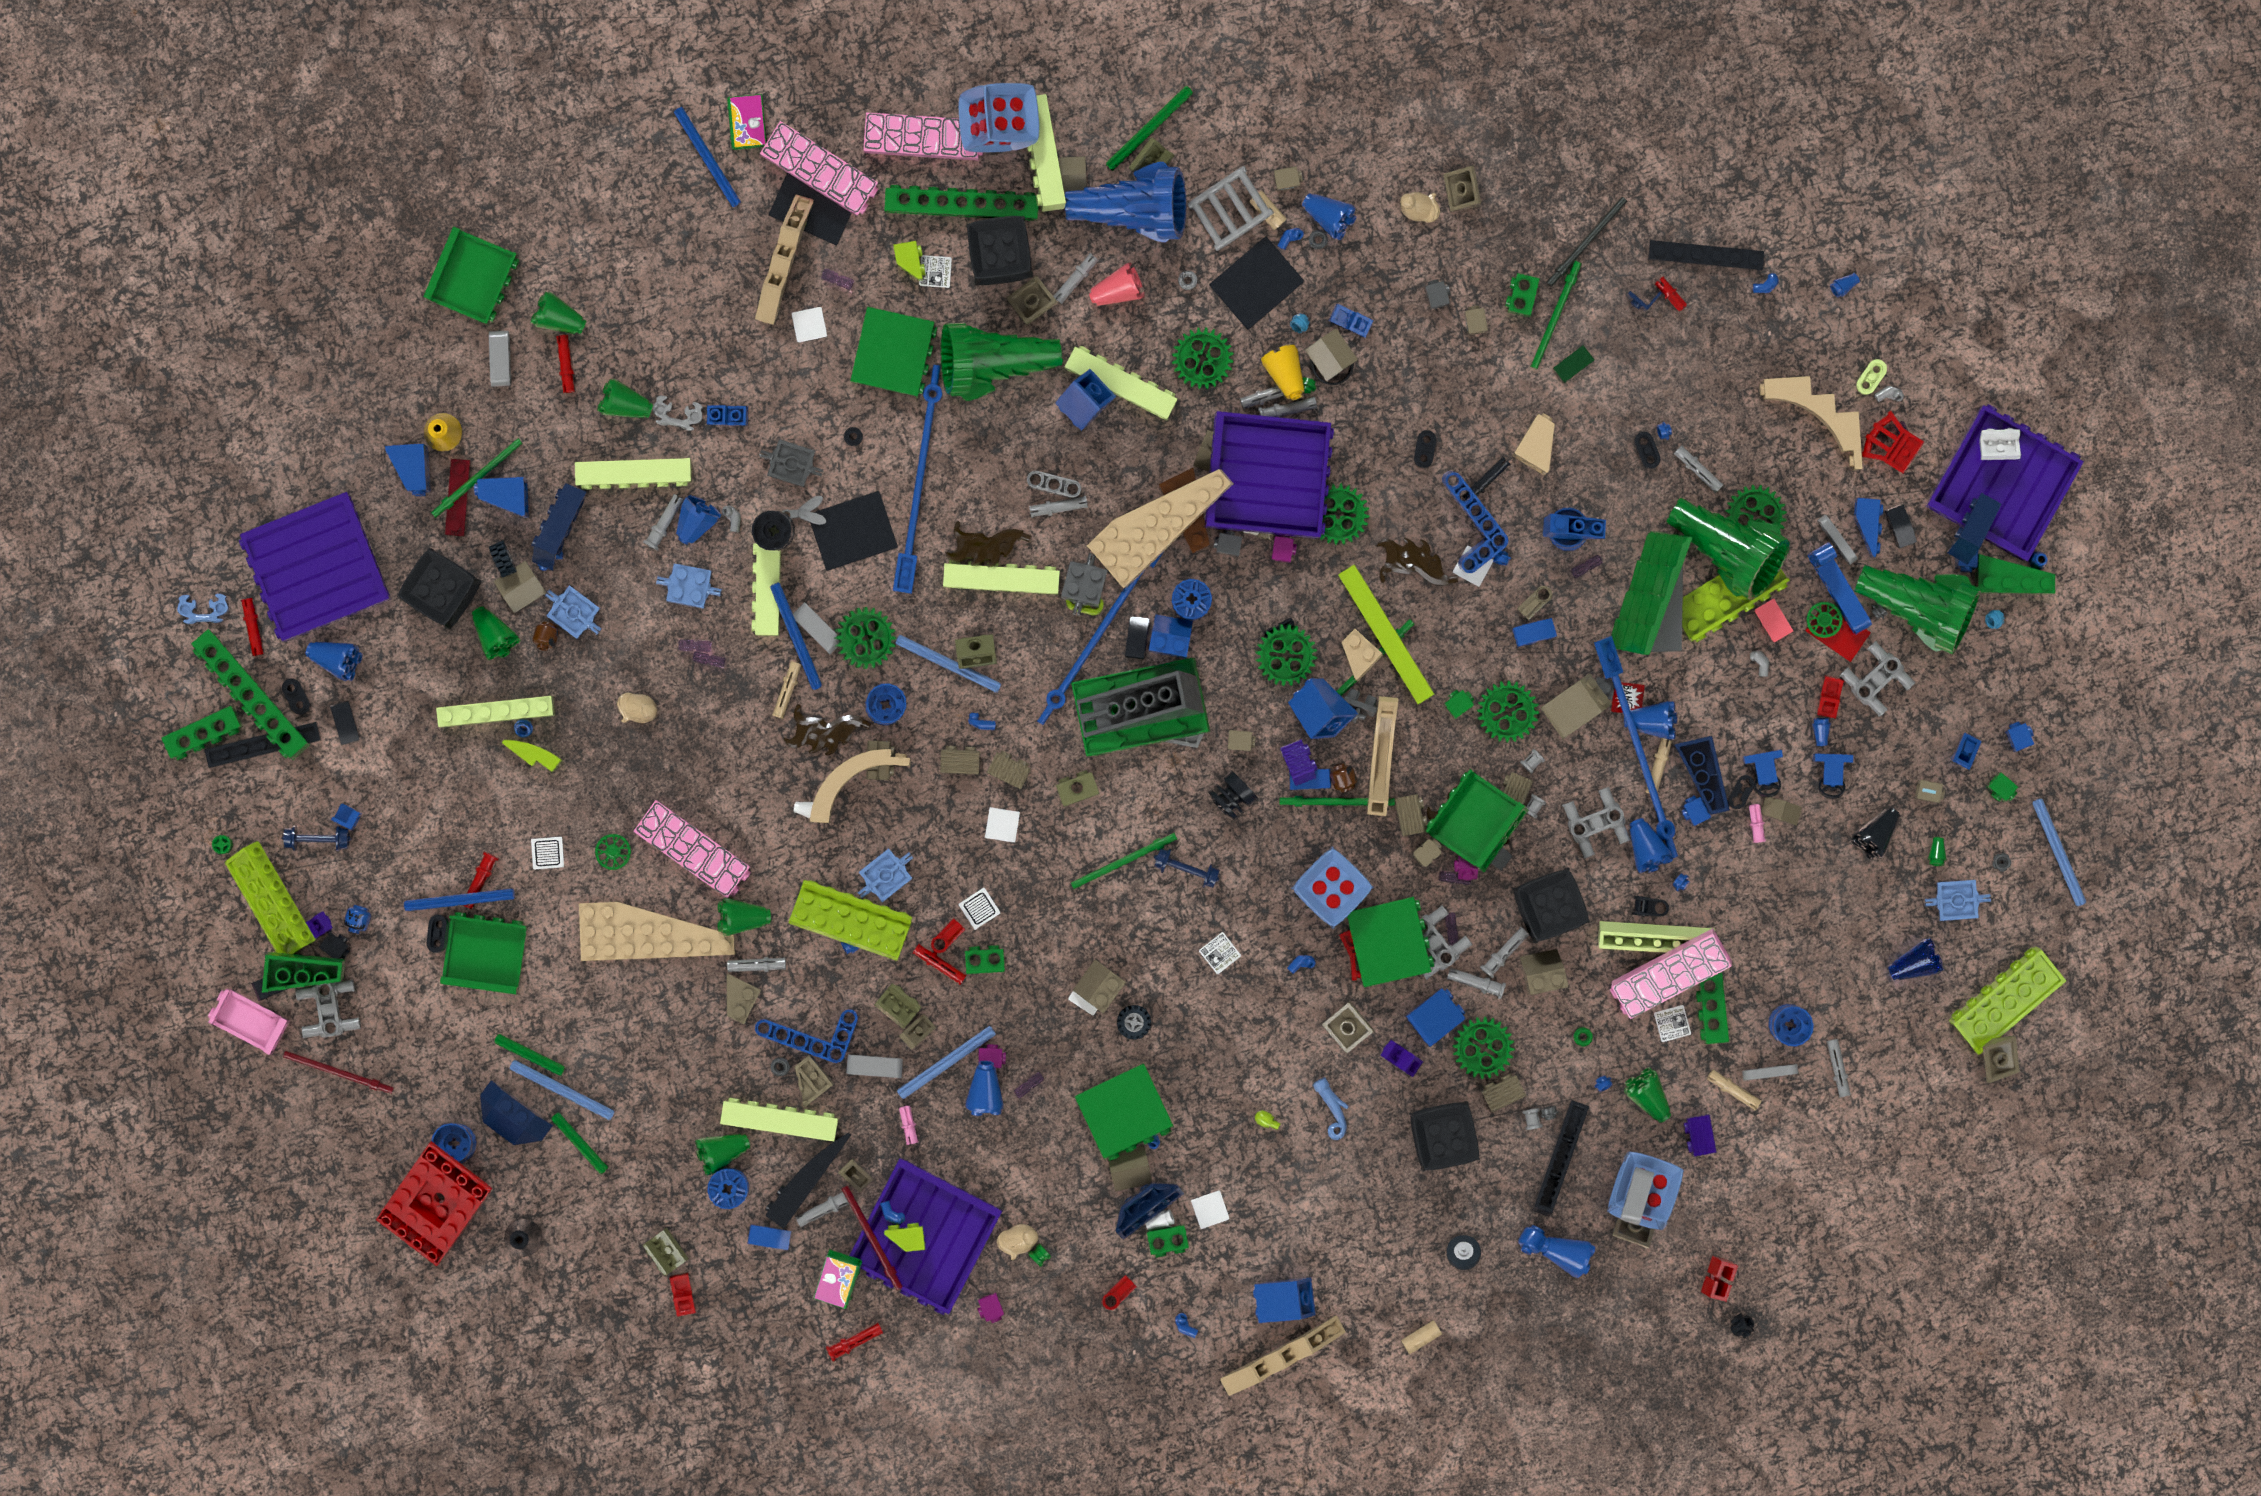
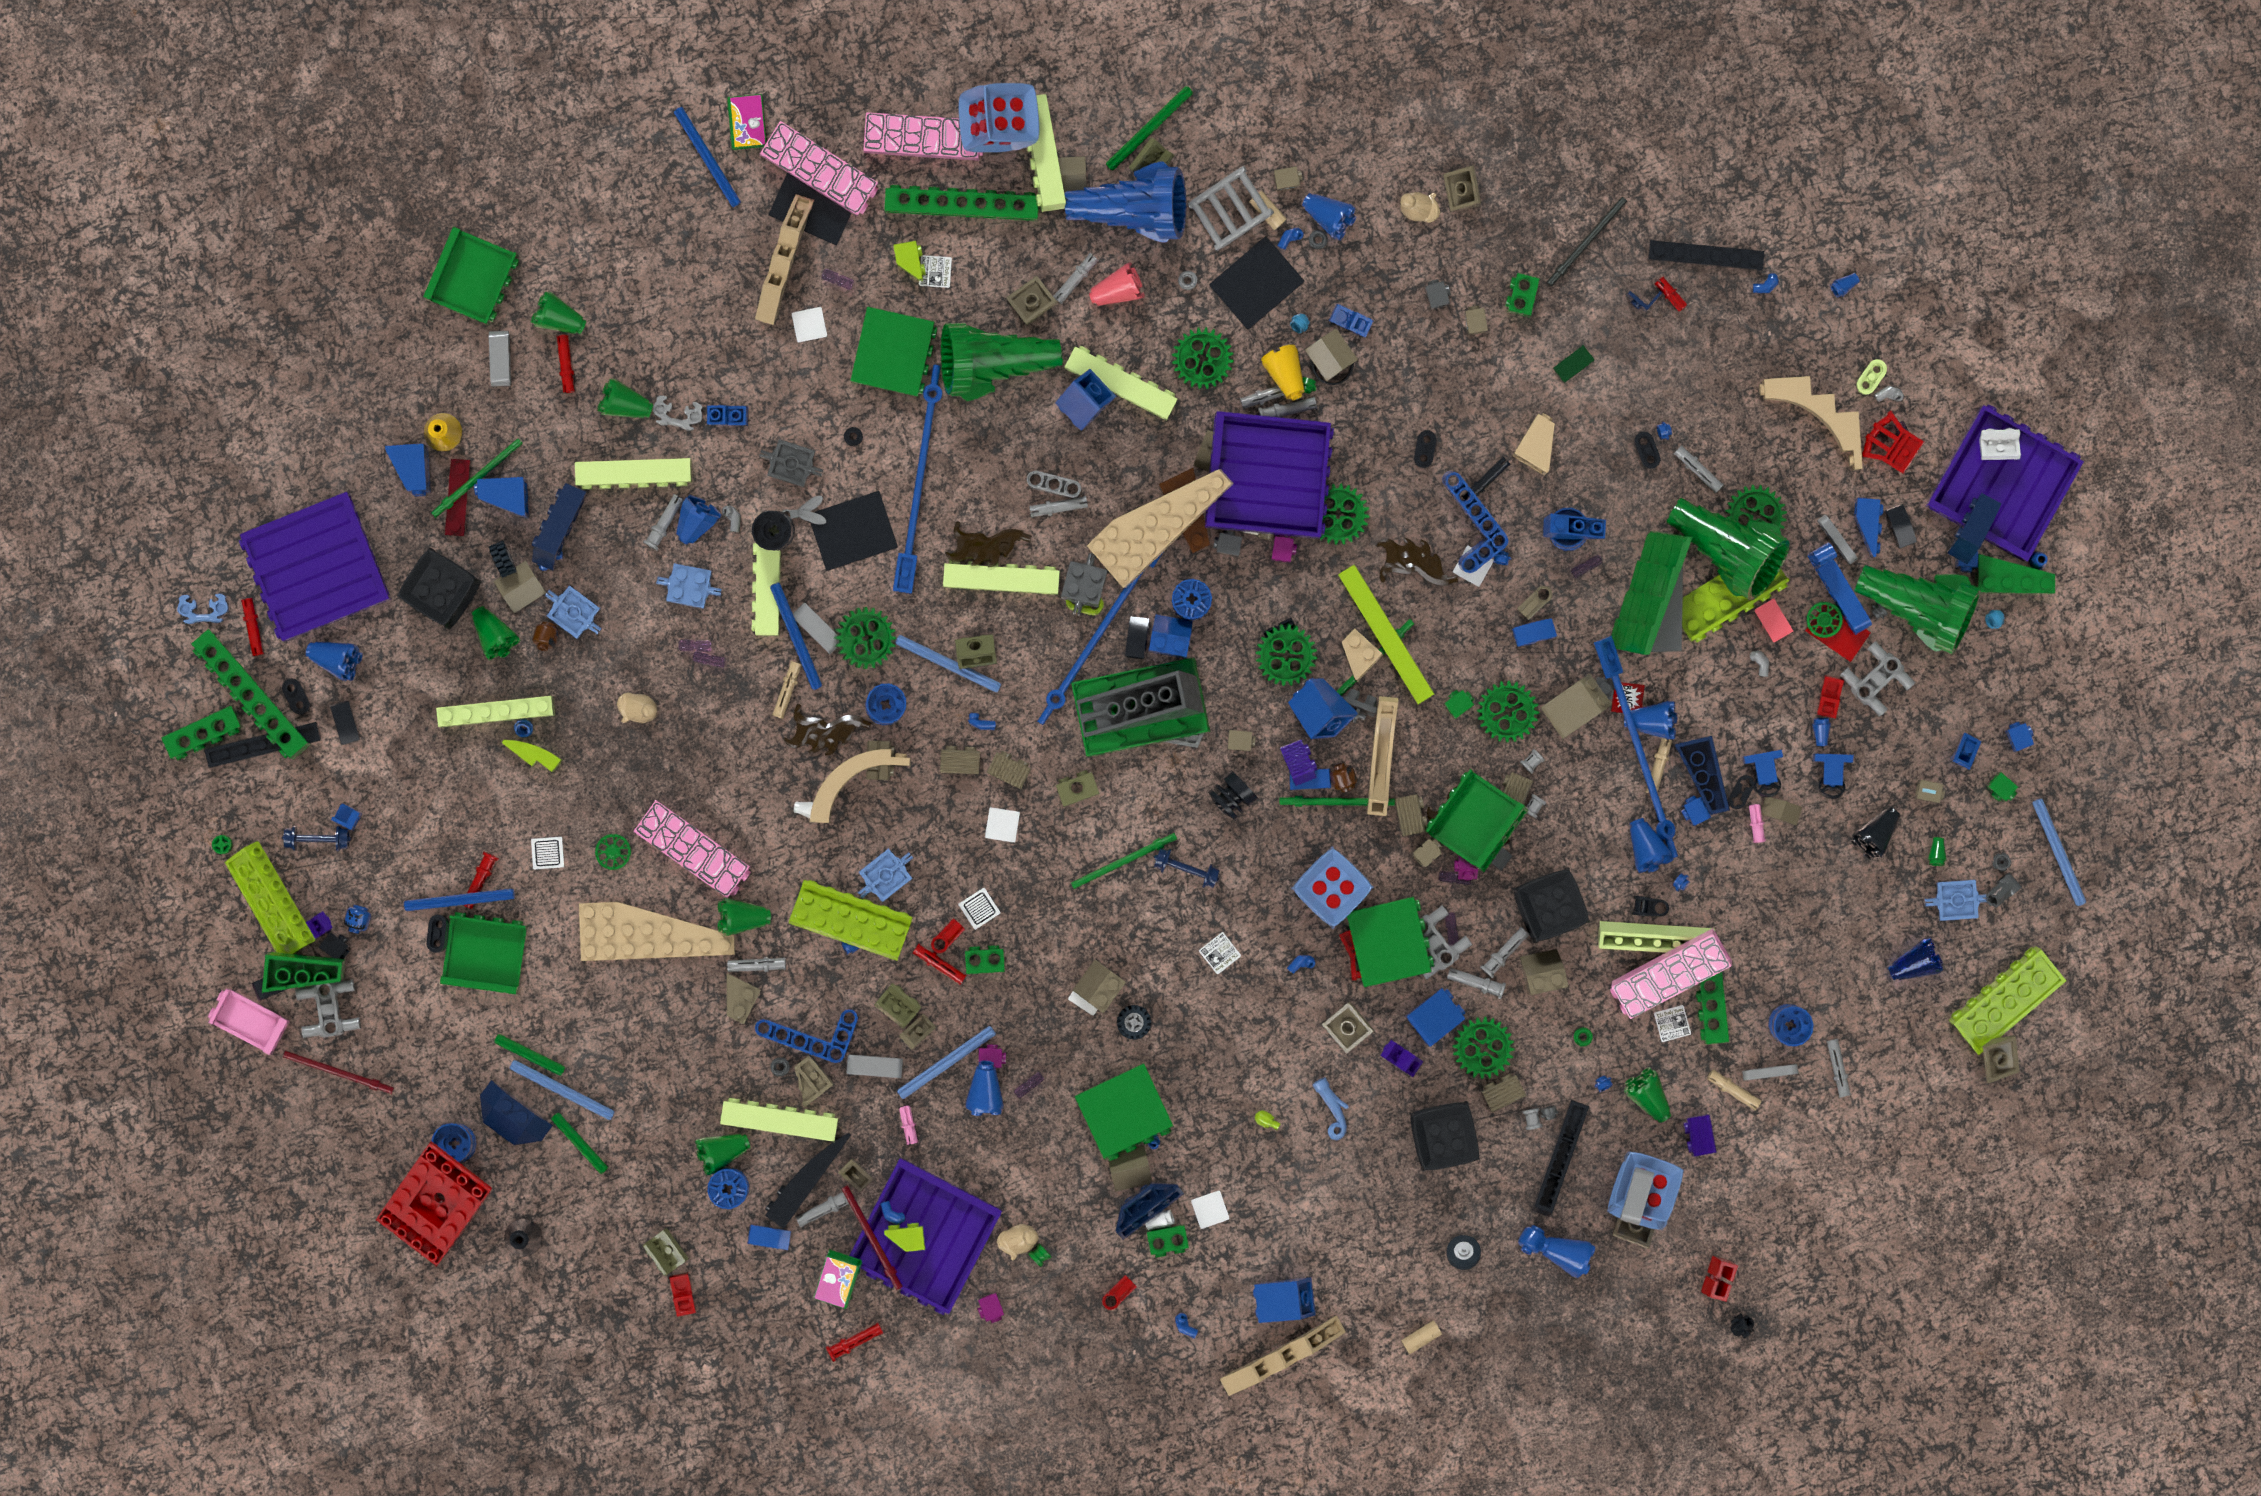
(999, 250): black piece -> none
(1570, 281): green bar -> none
(1596, 822): light grey piece -> none
(2004, 889): none -> dark grey piece

